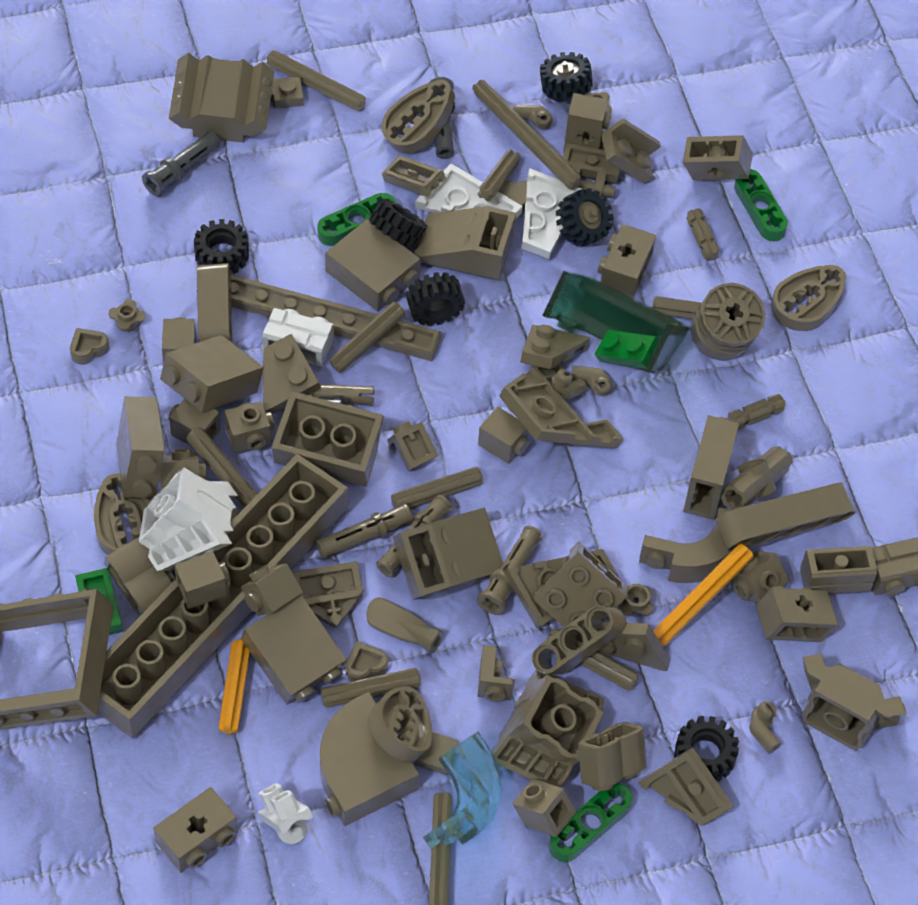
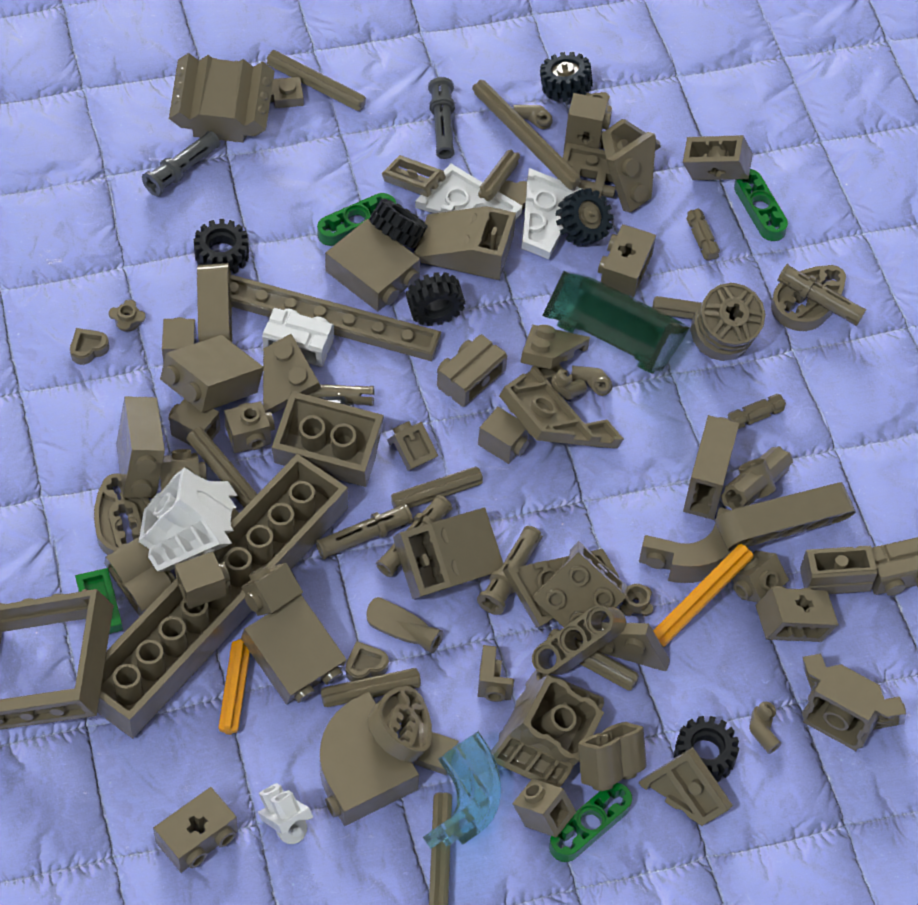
(331, 590): dark tan slope -> none
(367, 337): dark tan axle -> none
(425, 128): dark tan piece -> none
(471, 370): none -> dark tan brick
(626, 349): green plate -> none
(633, 171): none -> dark tan wing
(815, 291): none -> dark tan pin

